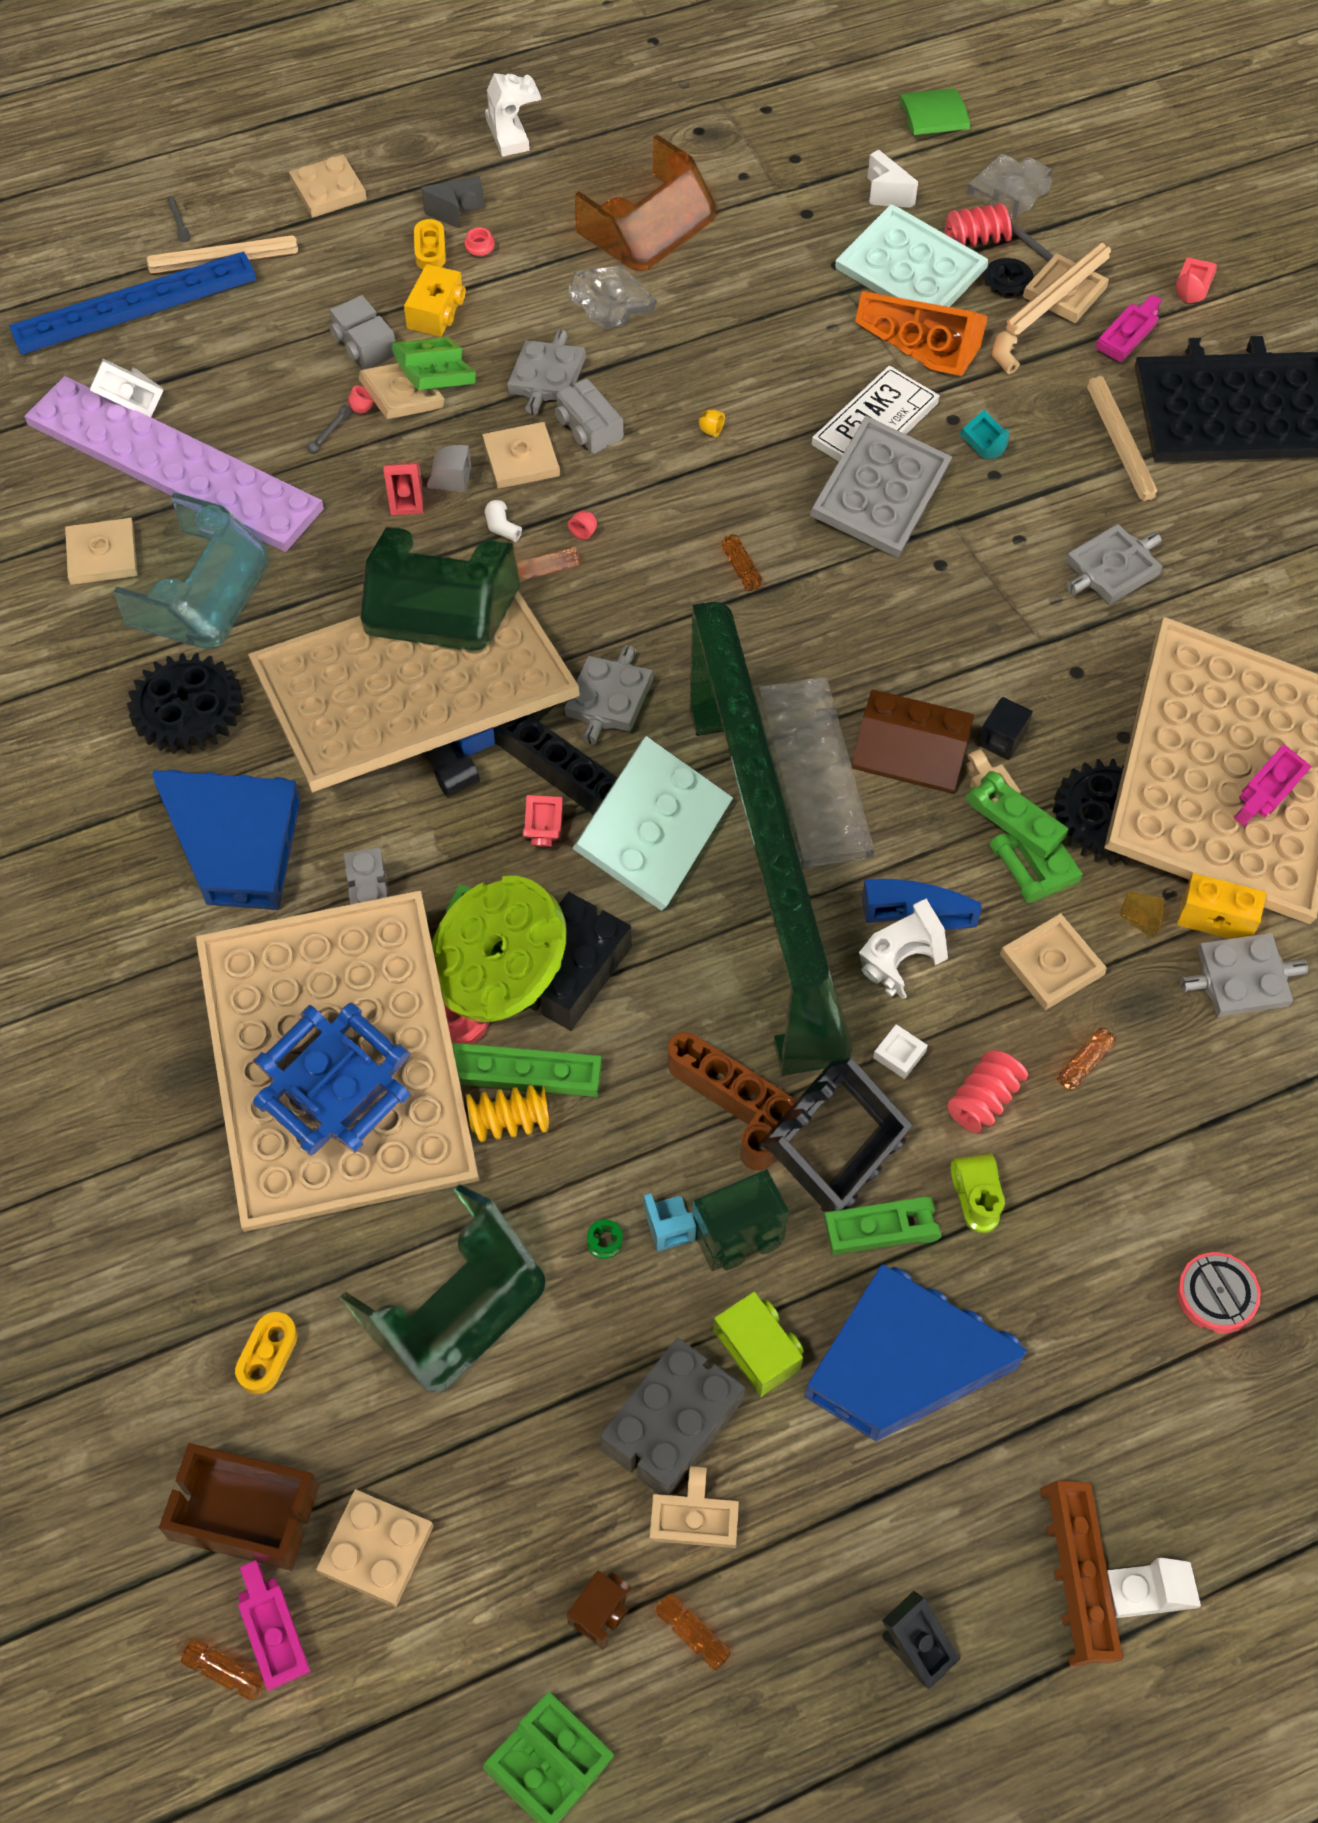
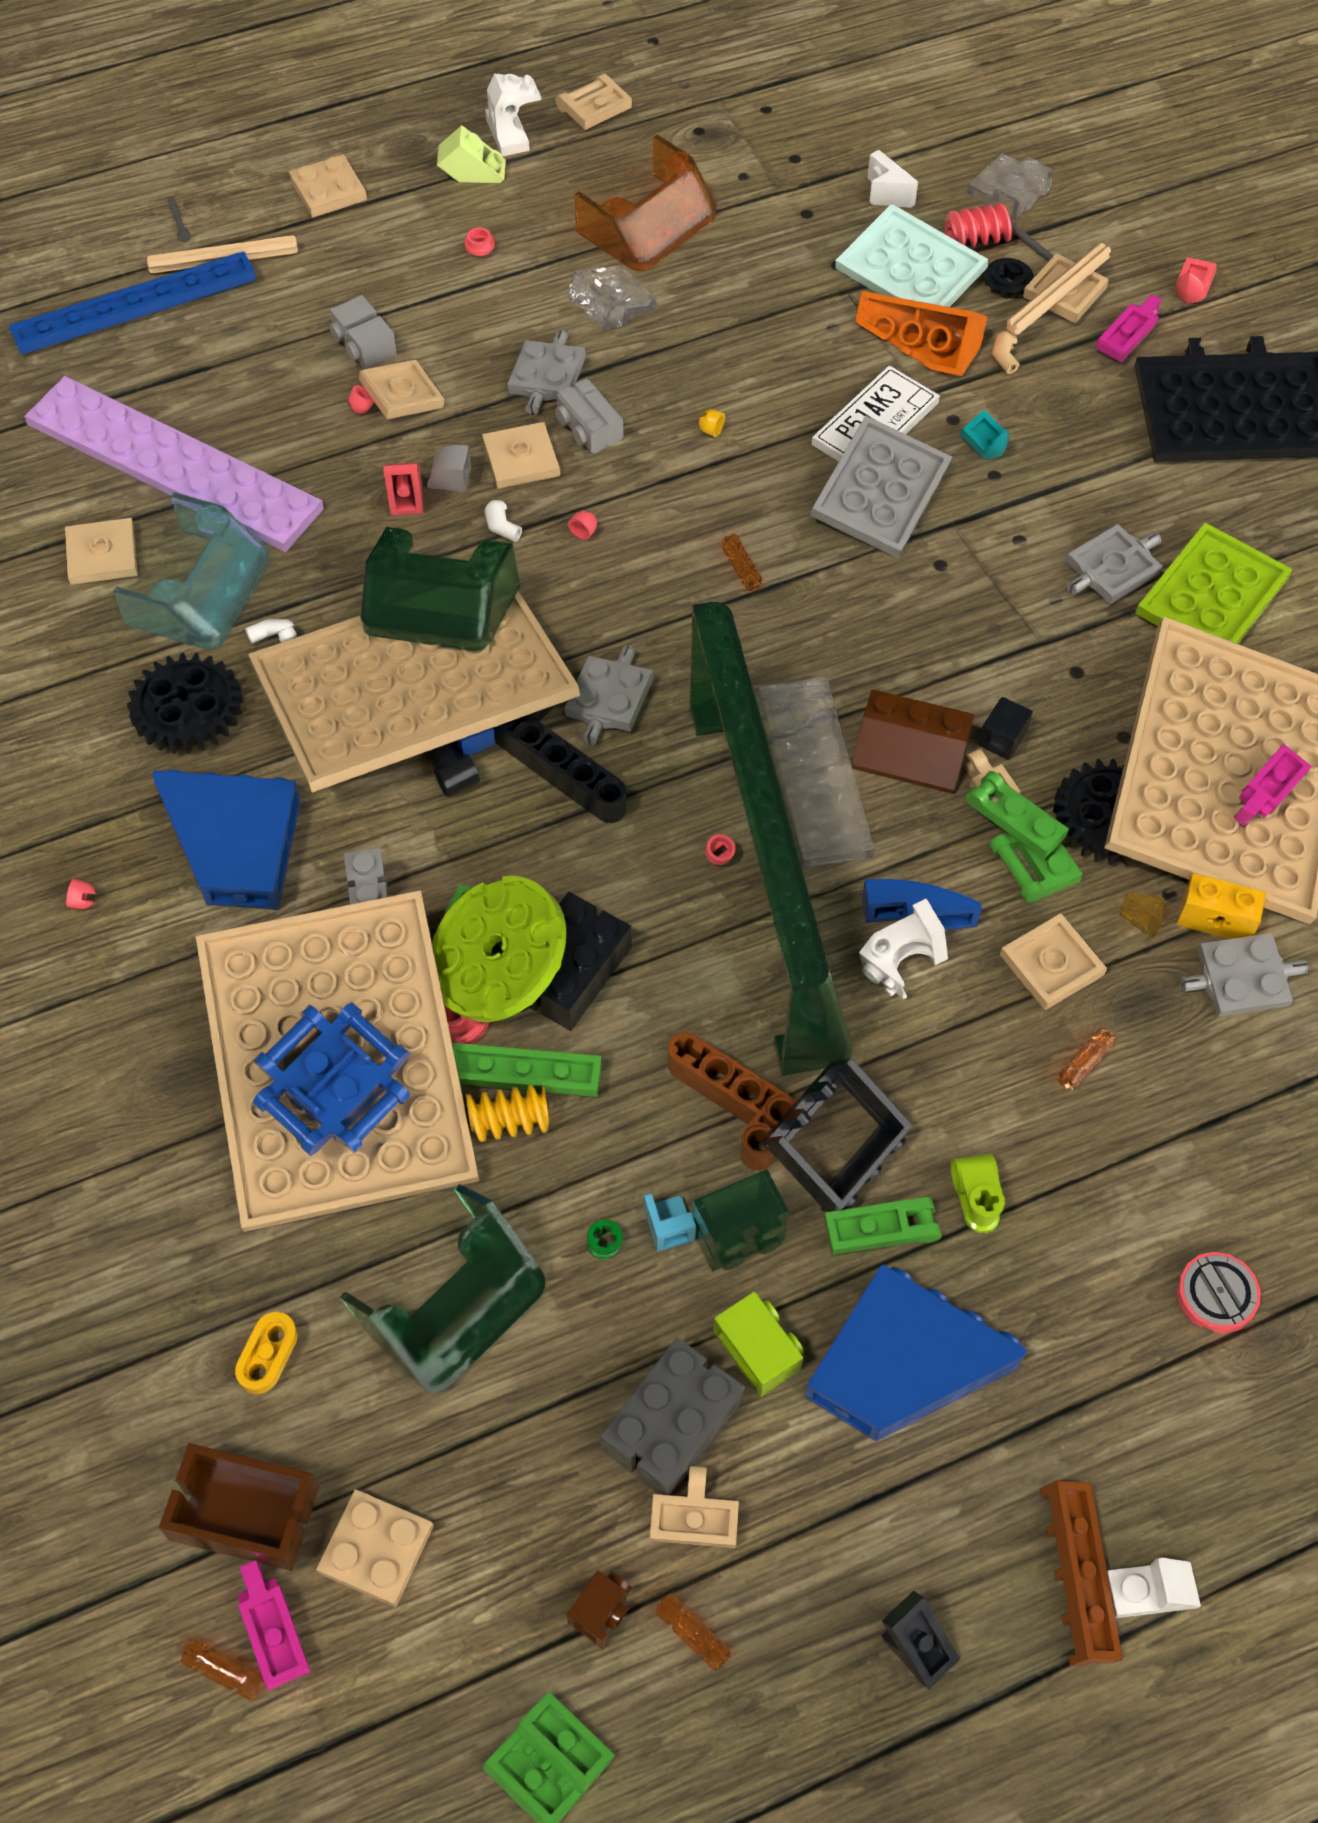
(78, 893): none -> coral hinge
(126, 387): white slope -> none
(270, 627): none -> white arm
(344, 413): dark grey hinge -> none
(429, 243): yellow plate -> none
(433, 363): bright green slope -> none
(434, 300): yellow brick -> none
(449, 198): dark grey slope -> none
(470, 159): none -> yellowish green slope
(543, 820): coral bracket -> none
(547, 563): clear orange axle -> none
(594, 102): none -> tan plate
(653, 823): light aqua plate -> none
(716, 843): none -> coral hinge
(900, 1051): white plate -> none
(934, 111): bright green slope -> none
(985, 1090): coral piece -> none
(1122, 438): tan axle -> none
(1215, 586): none -> lime plate

